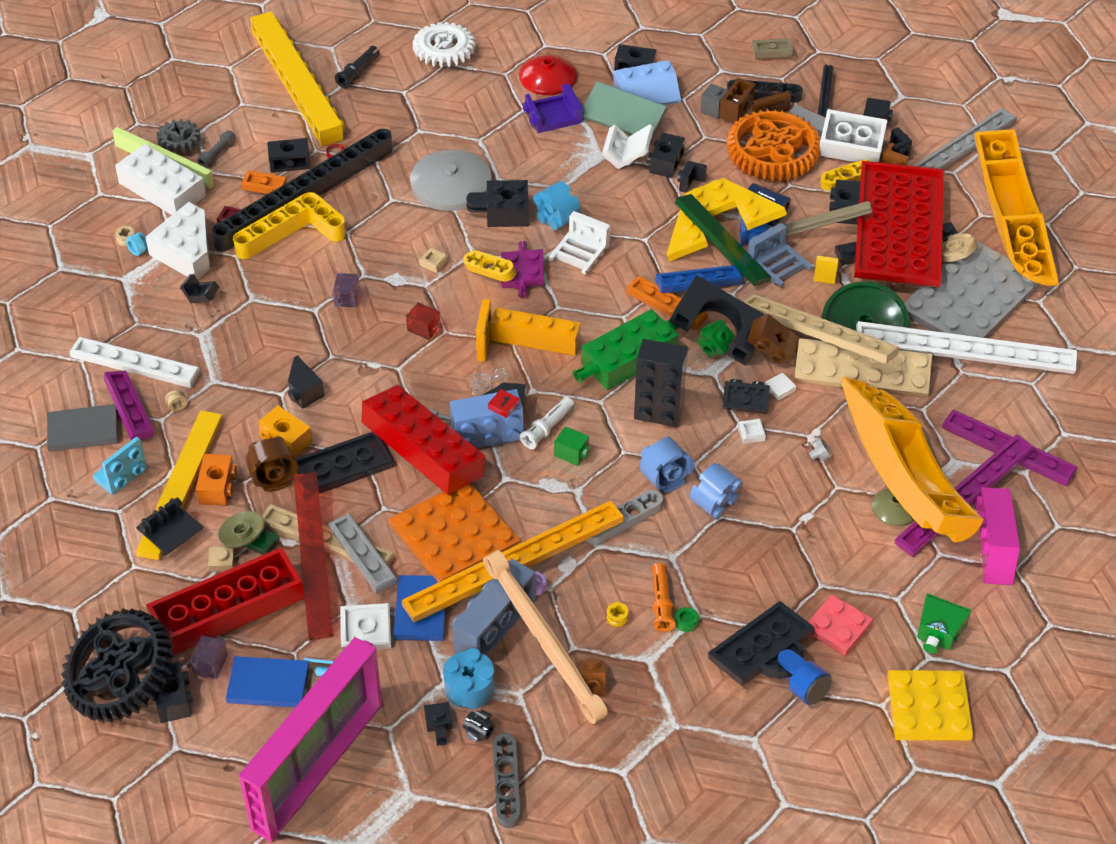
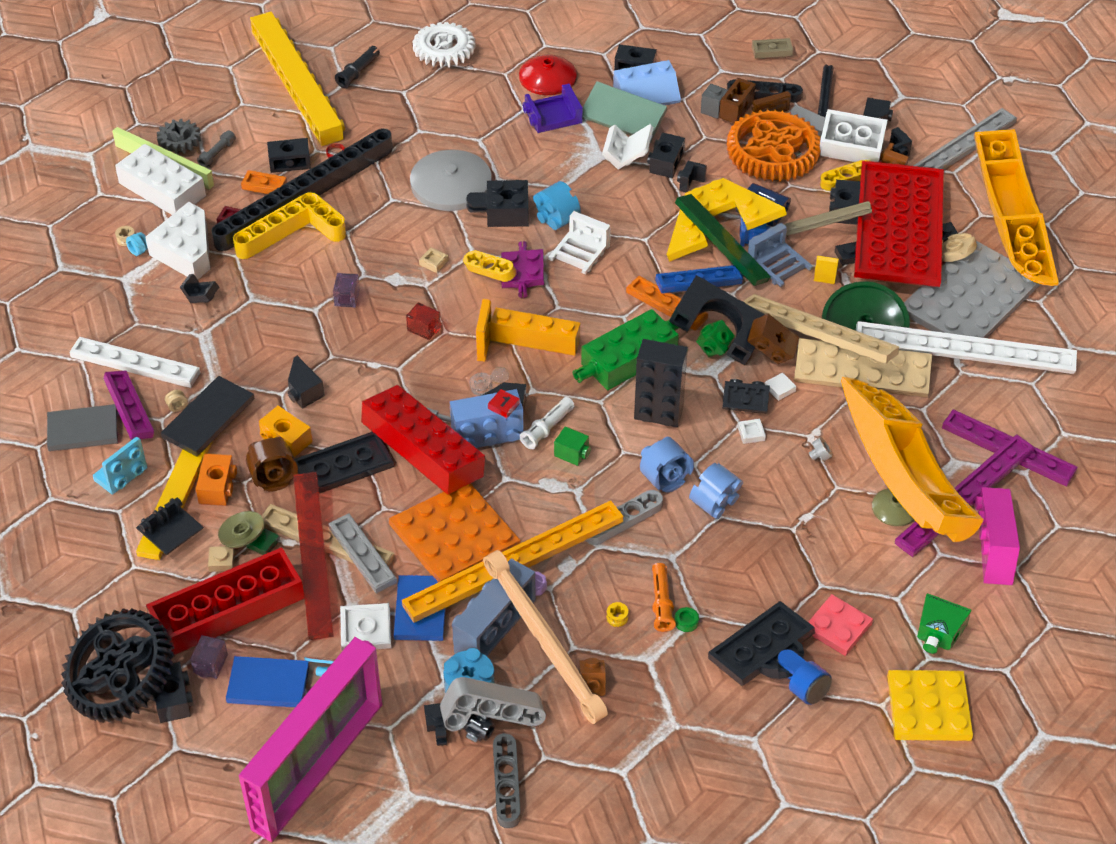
(207, 416): none -> black tile
(490, 700): none -> light grey beam

